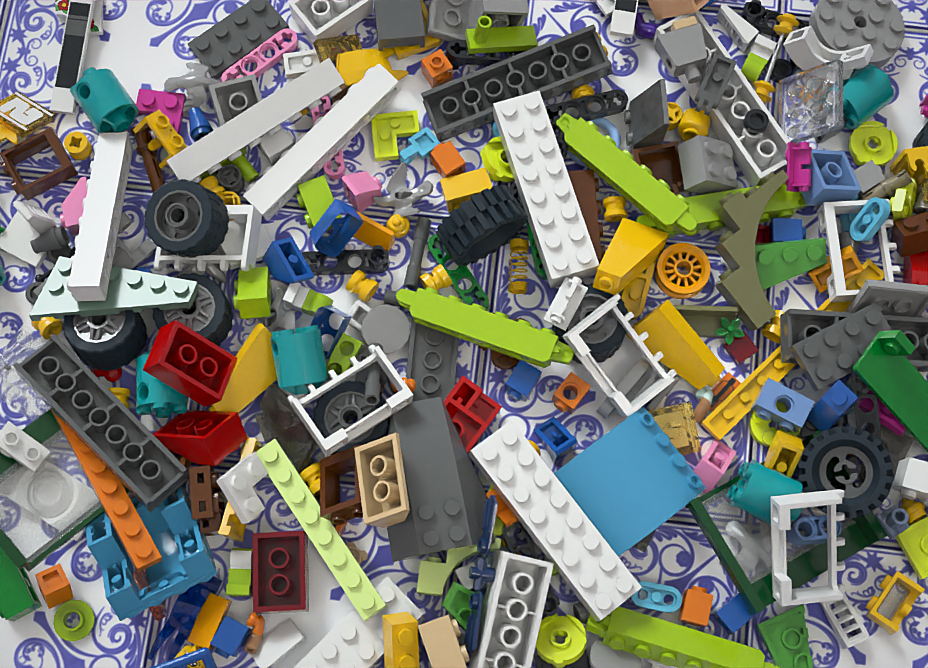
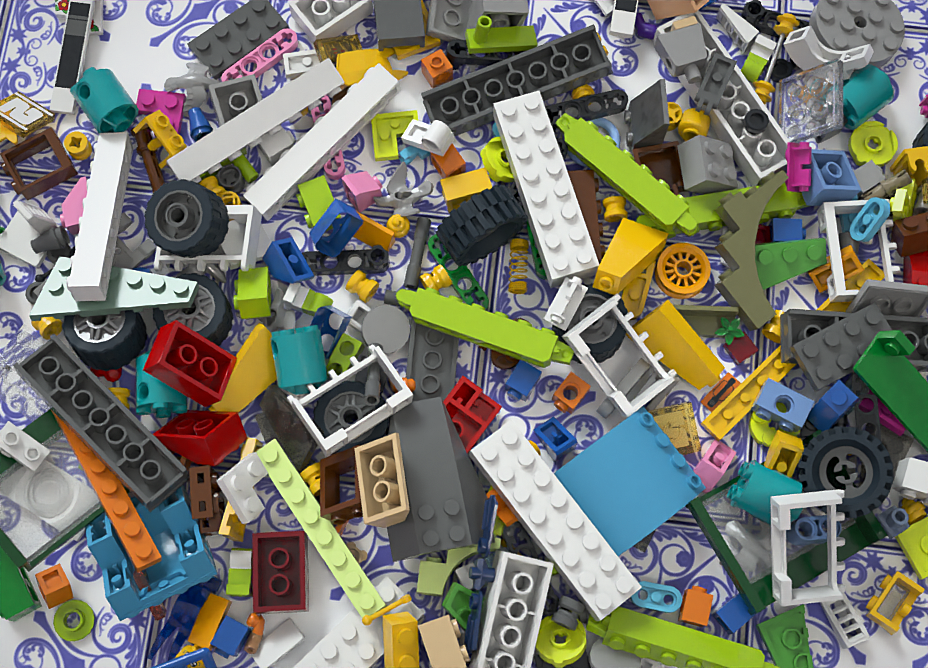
(367, 619): none -> yellow hinge
(432, 138): none -> white plate
(567, 619): none -> dark grey wheel
(704, 404): medium nougat arm -> none

